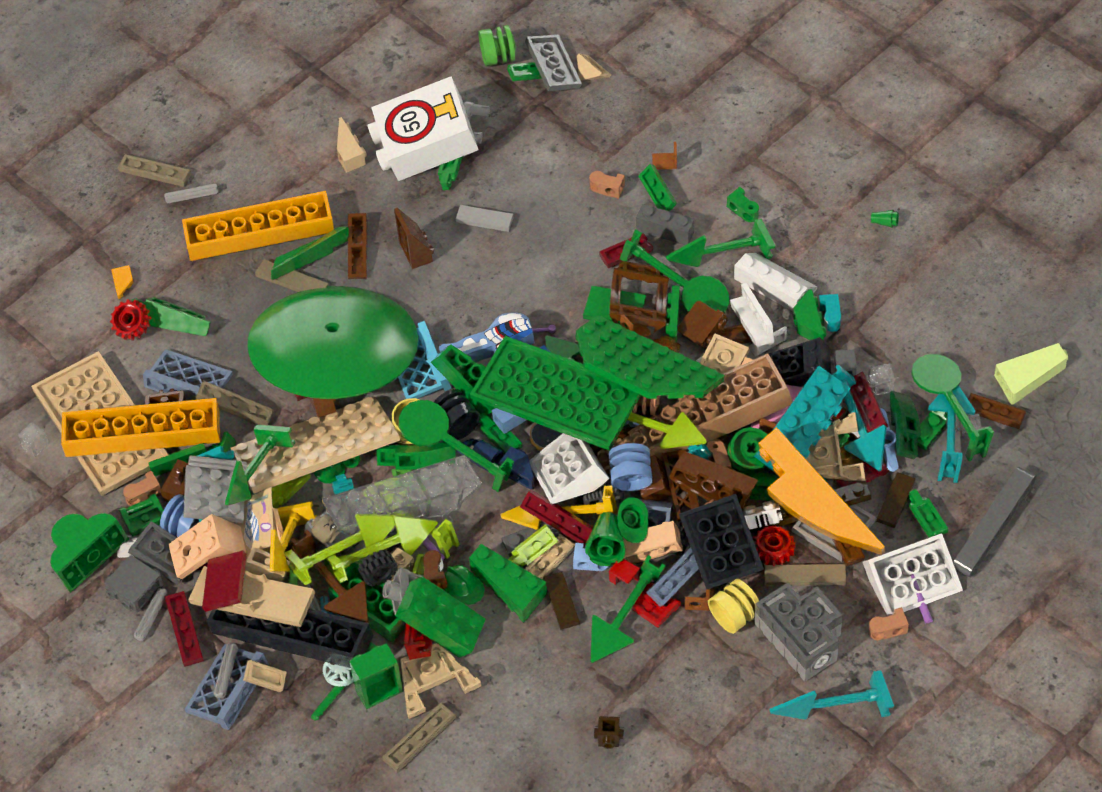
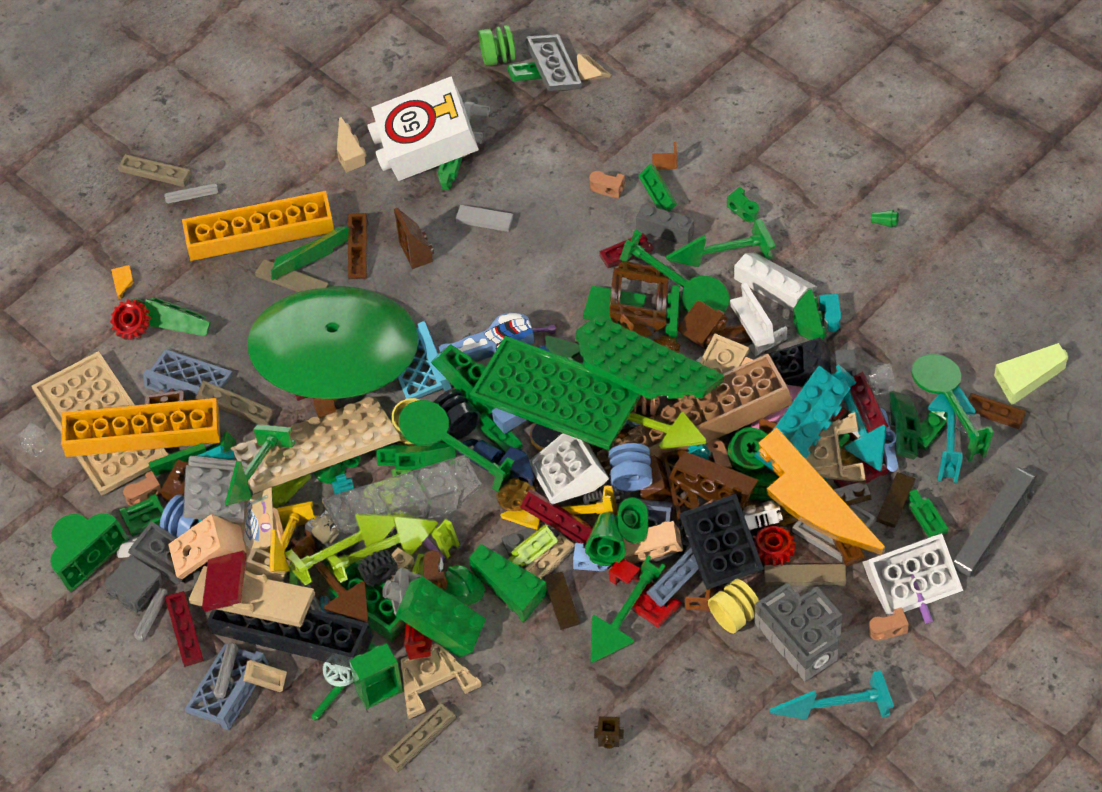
(513, 494): none -> pearl gold dish

